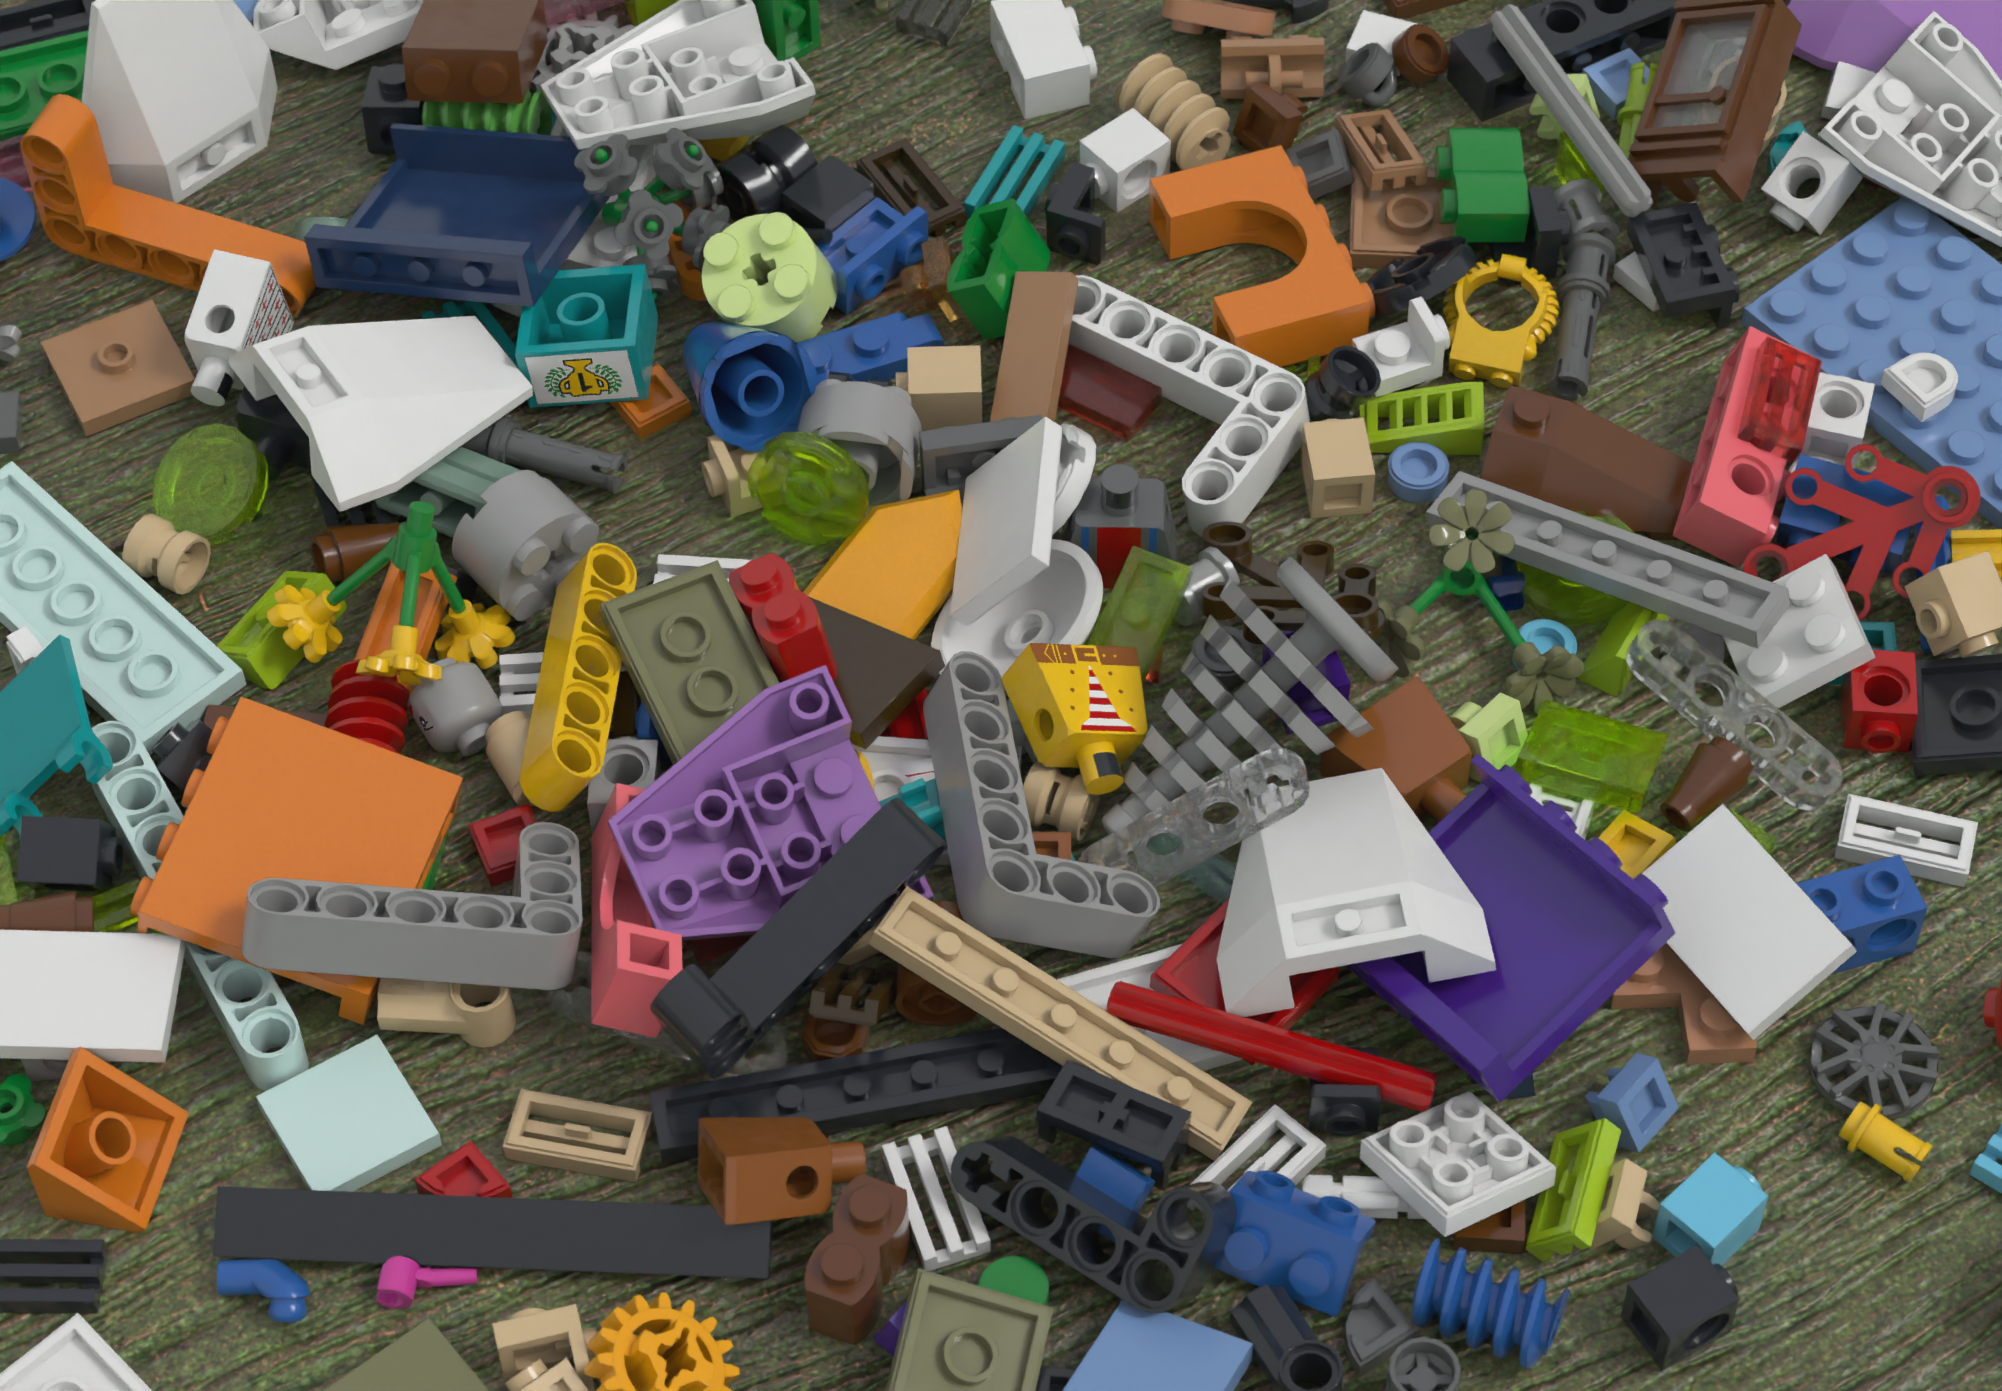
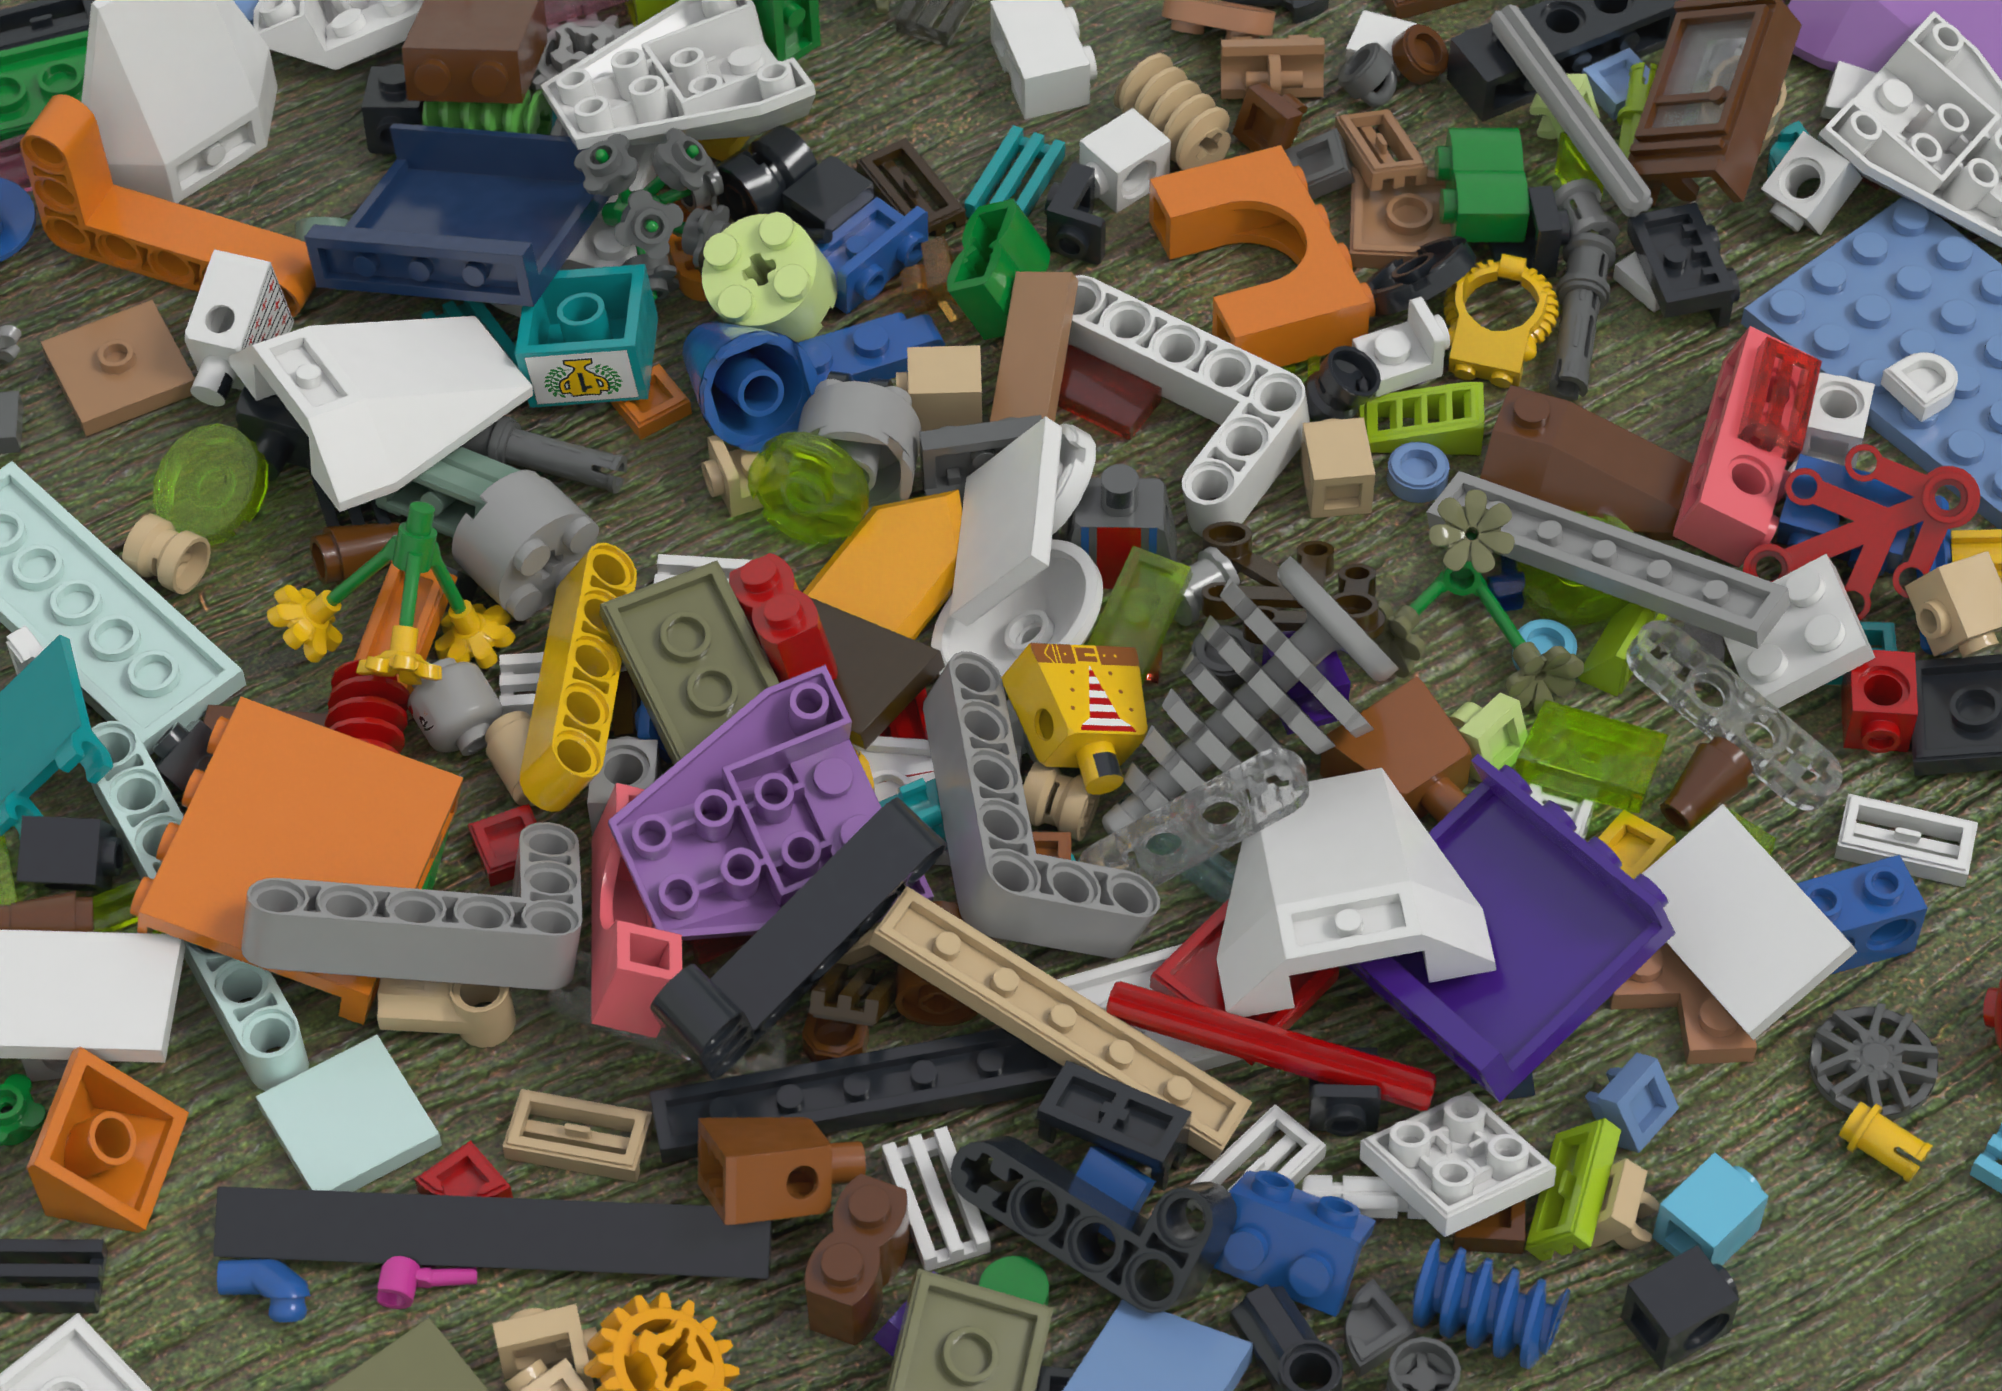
(259, 645): lime slope -> none

